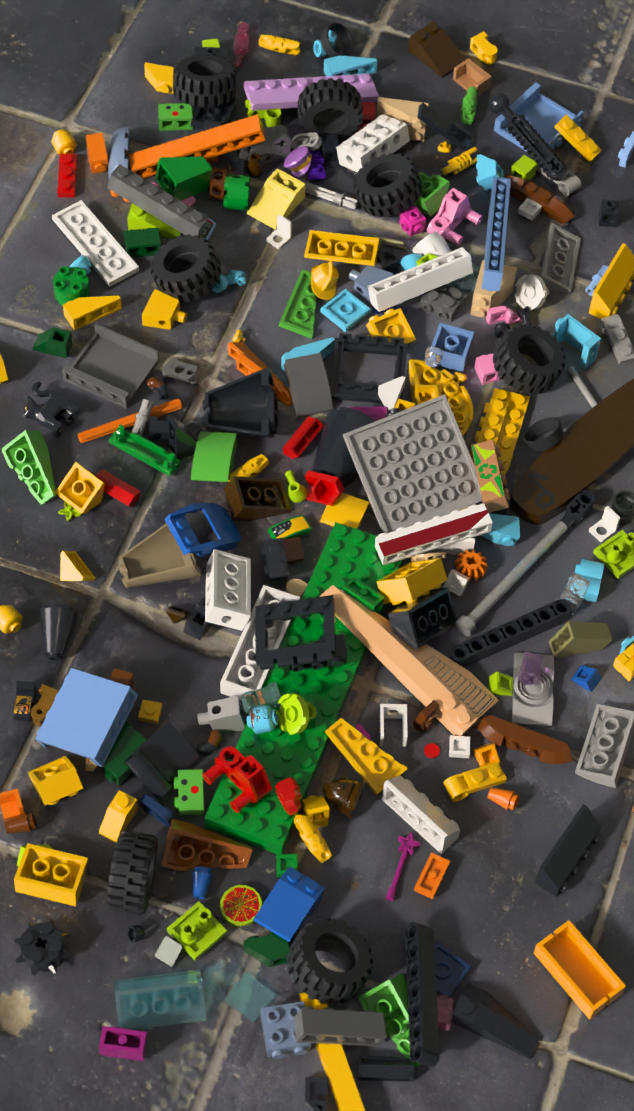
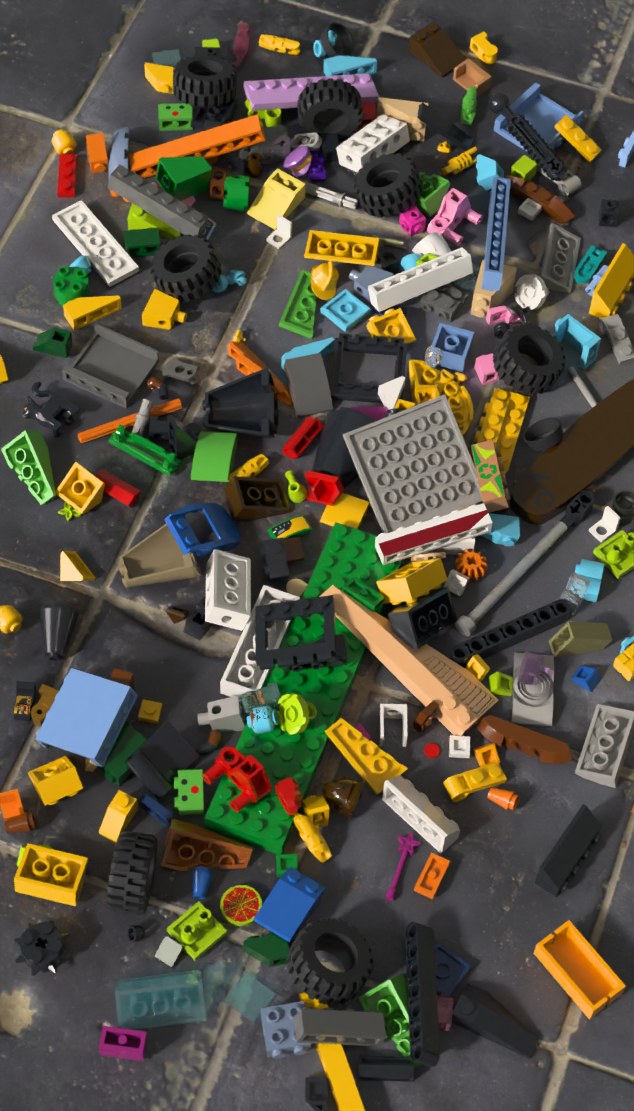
(166, 58): none -> clear light blue piece
(477, 667): none -> yellow plate
(589, 265): none -> teal plate

